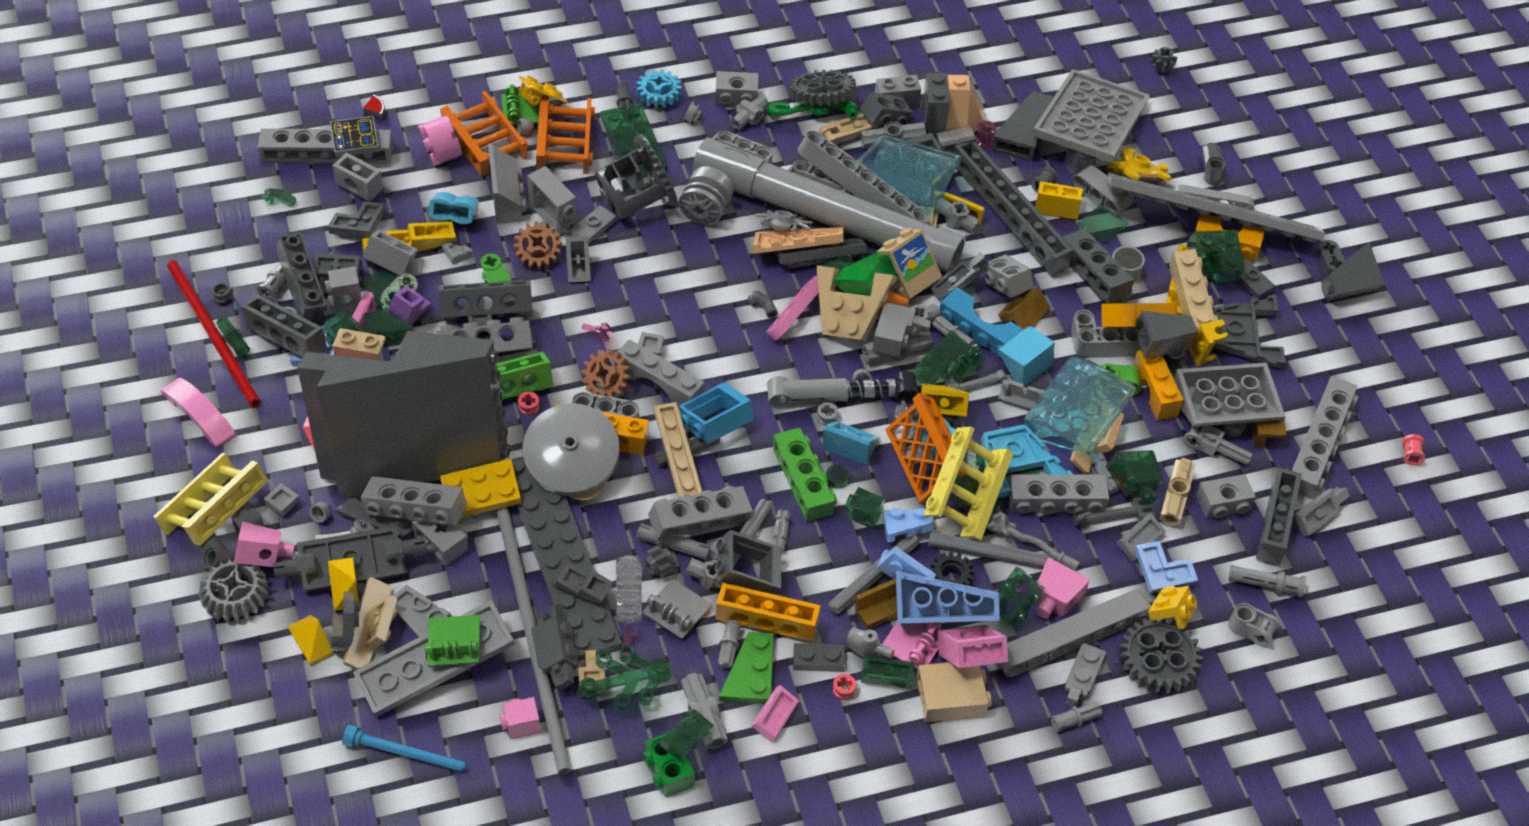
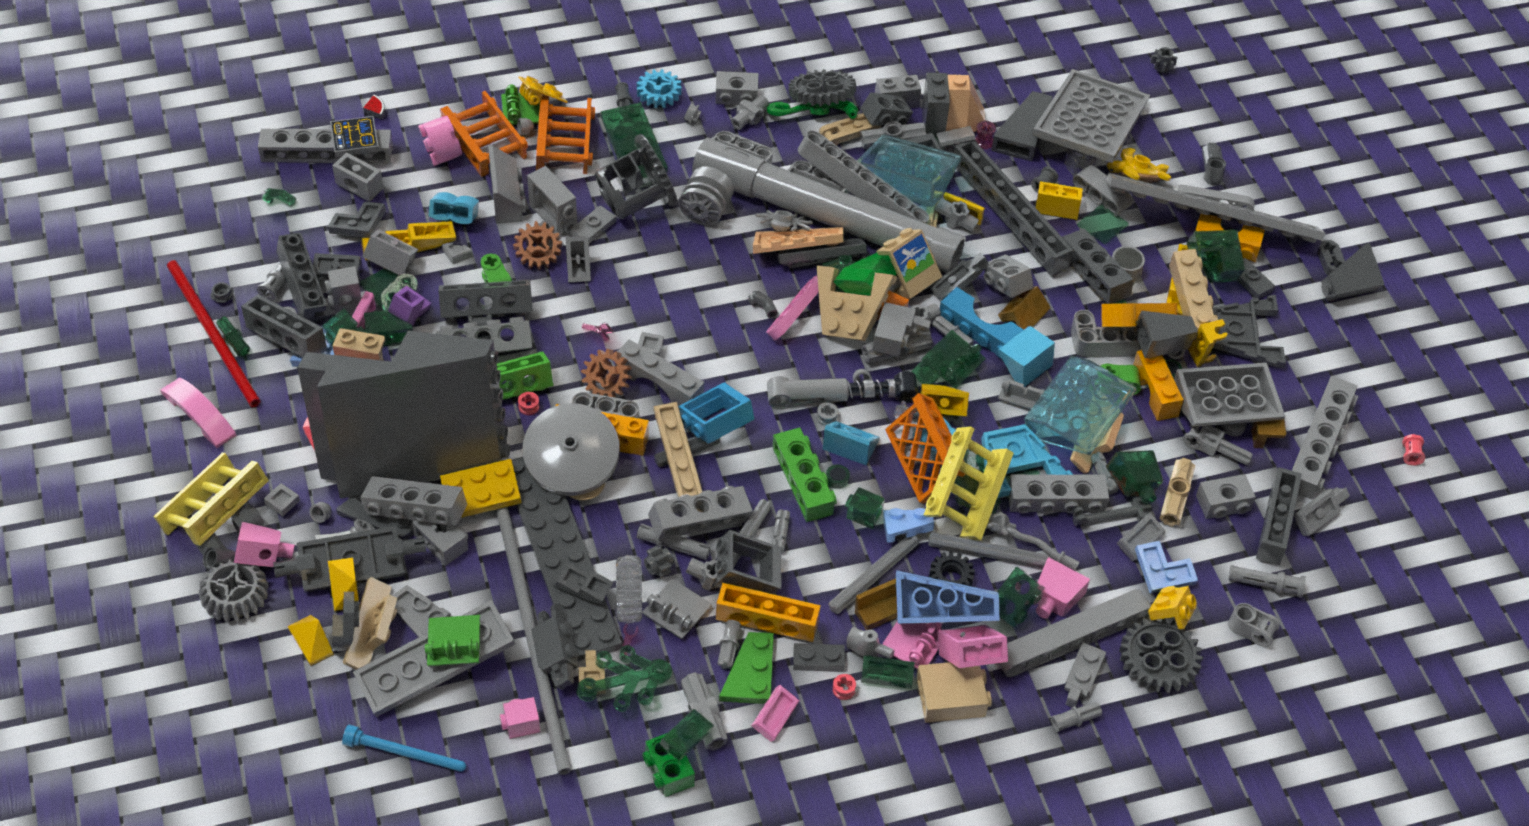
(900, 561): light blue bracket -> none
(992, 378): light grey piece -> none

